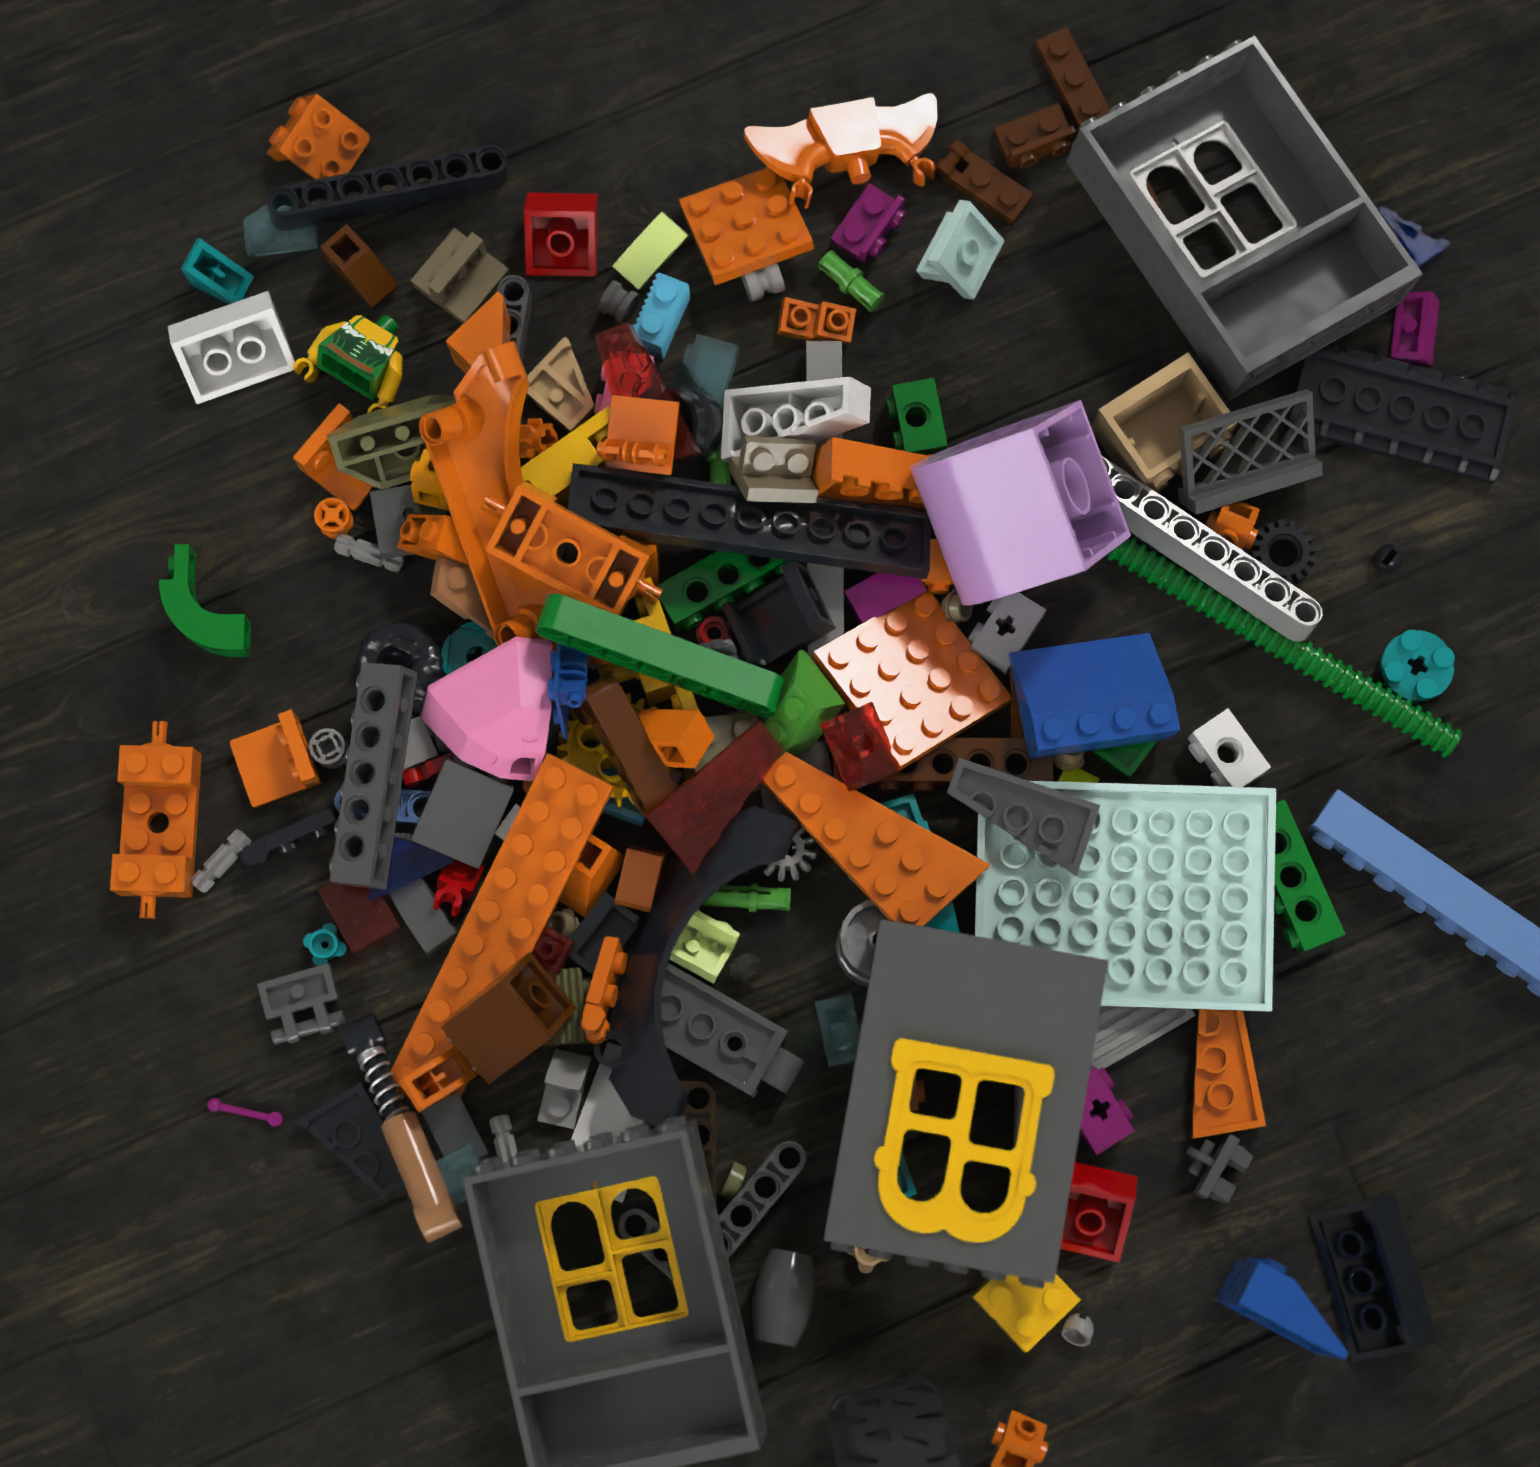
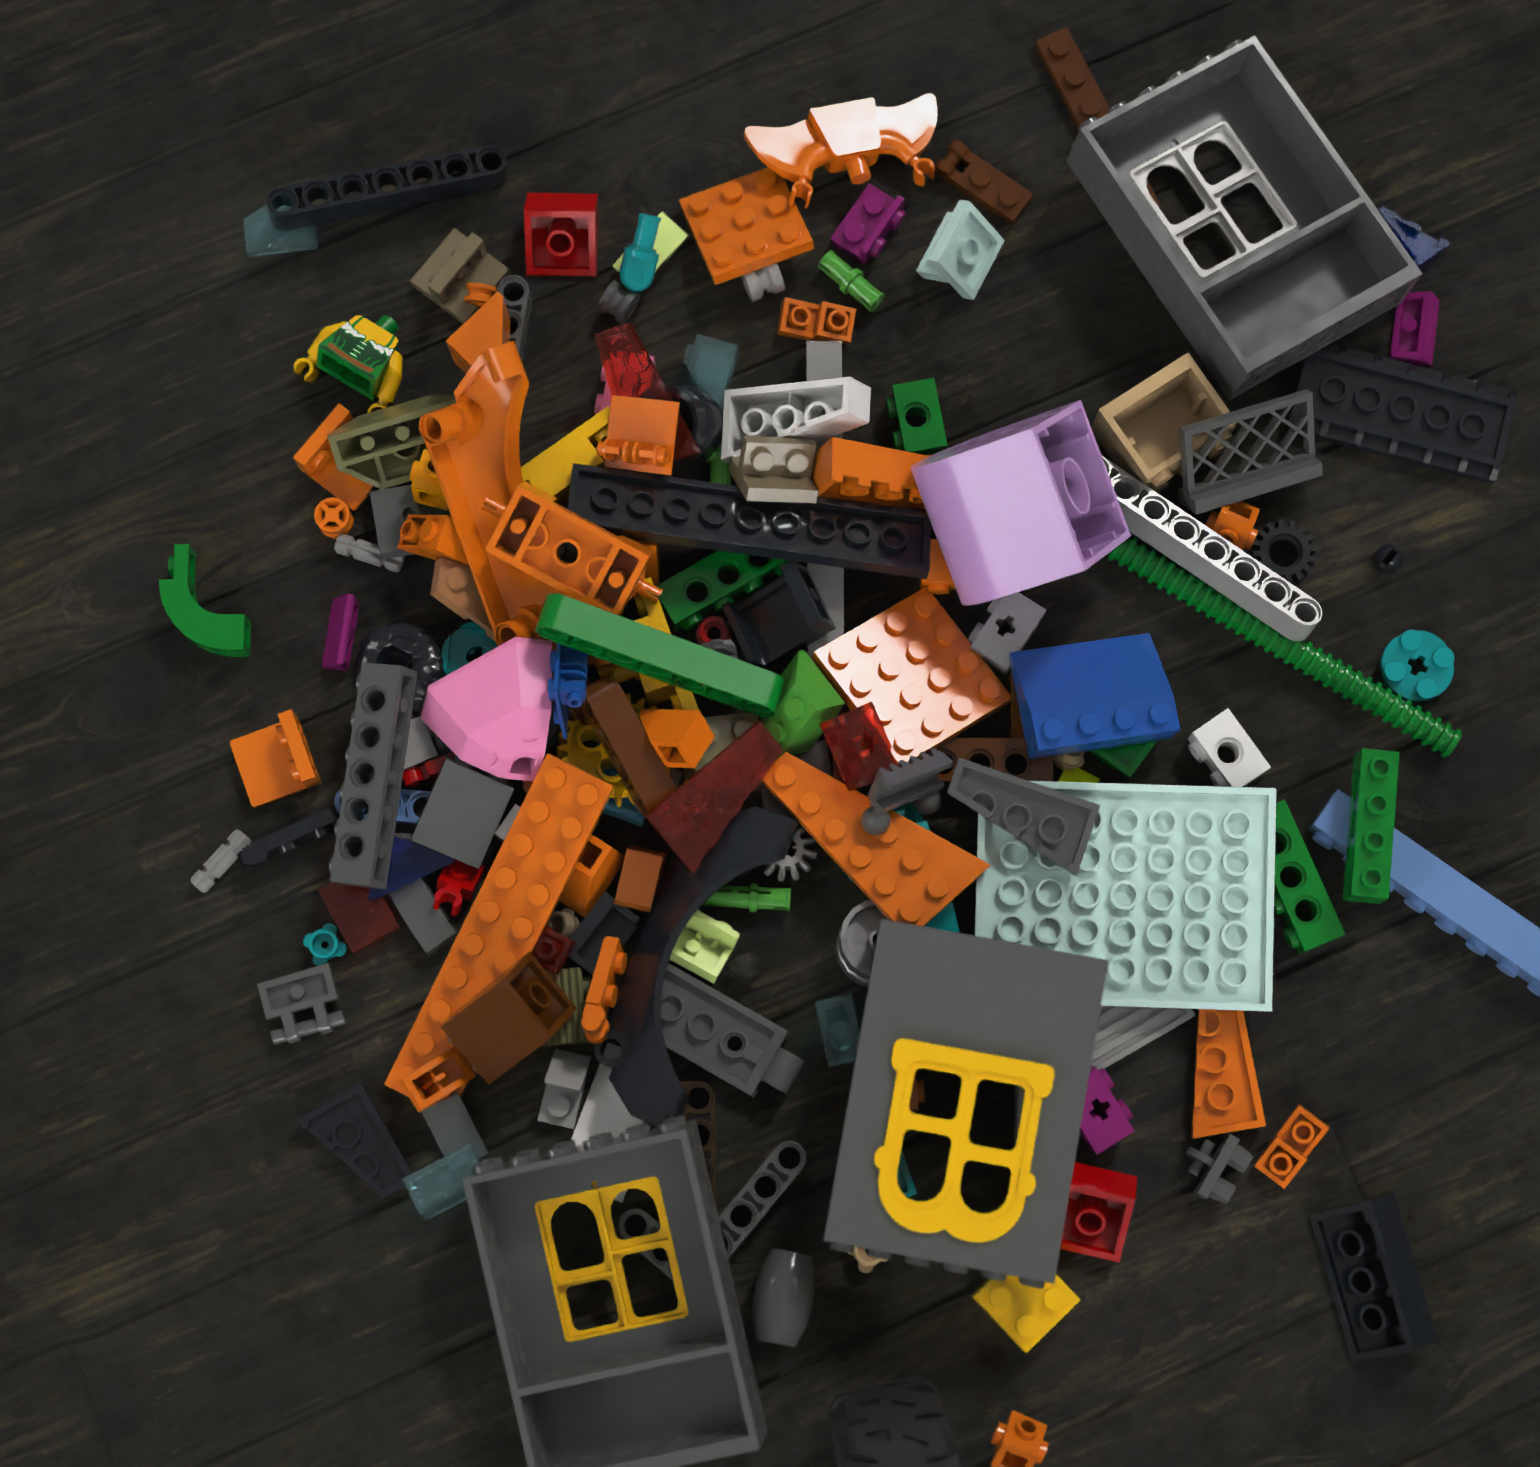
(157, 782): orange brick -> none
(215, 273): teal slope -> none
(231, 347): white slope -> none
(274, 1119): magenta hinge -> none
(318, 139): orange bracket -> none
(334, 752): light grey wheel -> none
(340, 633): none -> magenta slope
(358, 266): reddish brown slope -> none
(432, 1202): medium nougat piece -> none
(478, 293): none -> orange bush
(504, 1141): light grey axle -> none
(535, 438): orange gear -> none
(560, 387): tan wing -> none
(640, 258): none -> teal arm
(662, 314): medium azure brick -> none
(732, 1181): olive tile -> none
(881, 595): magenta hinge -> none
(905, 783): none -> dark grey gear
(954, 609): dark tan plate -> none
(1034, 136): reddish brown bracket -> none
(1078, 1330): light grey hinge -> none
(1277, 1302): blue slope -> none
(1291, 1146): none -> orange slope
(1371, 826): none -> green brick

